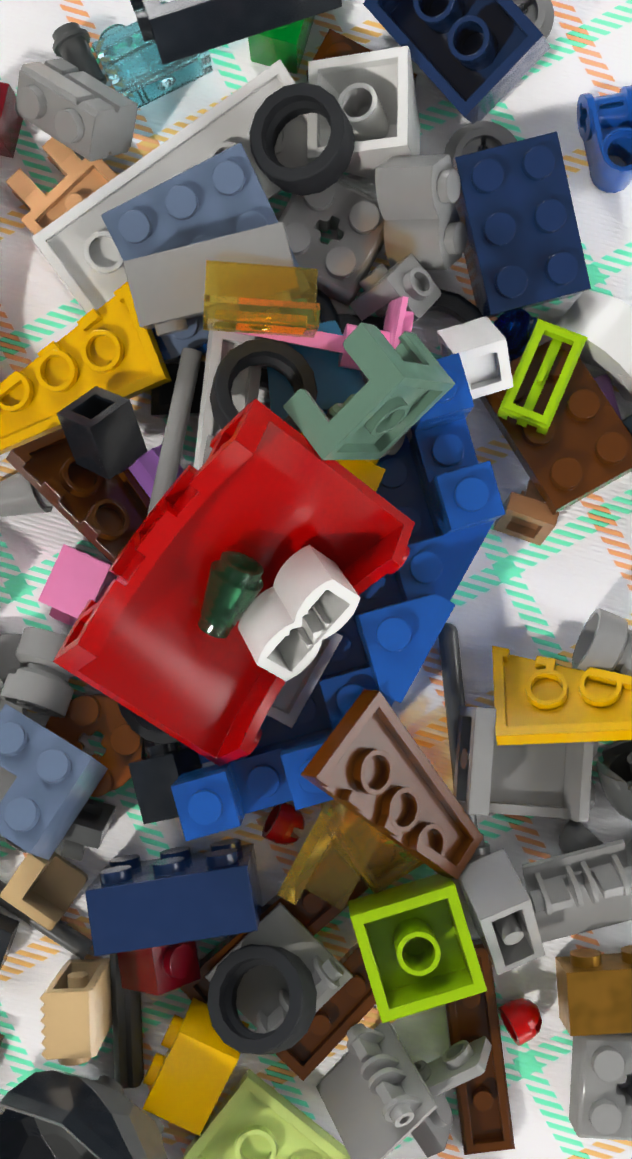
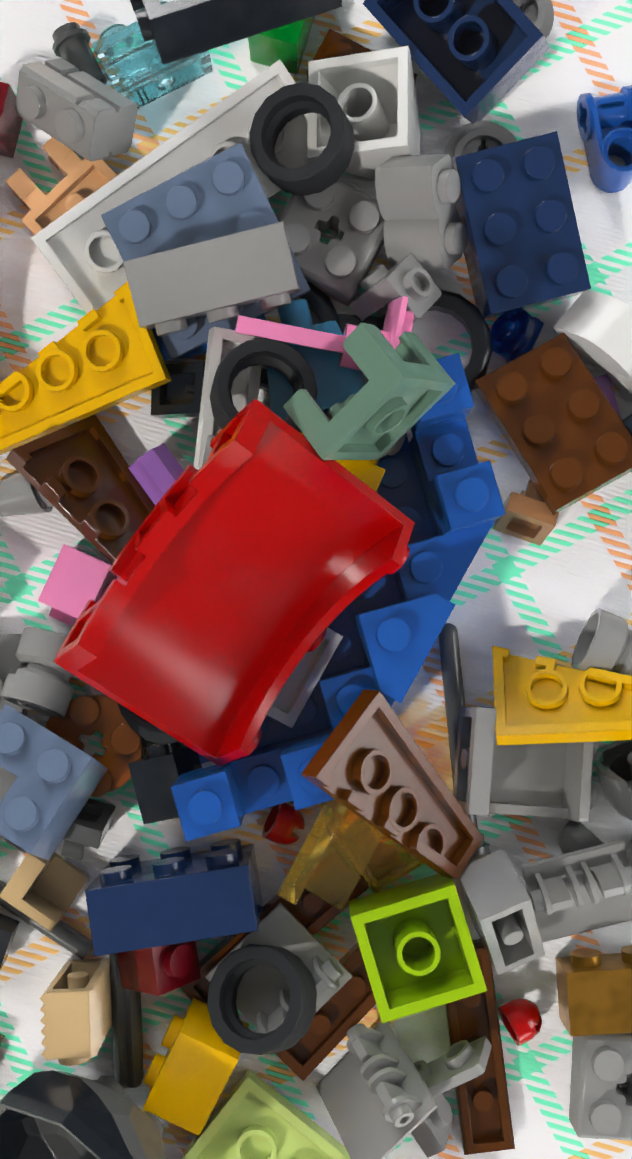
(102, 432): black brick -> none
(176, 424): light grey bar -> none
(229, 592): cone -> none
(261, 299): clear yellow panel -> none
(299, 611): white brick -> none
(482, 354): white brick -> none
(525, 414): lime tile -> none

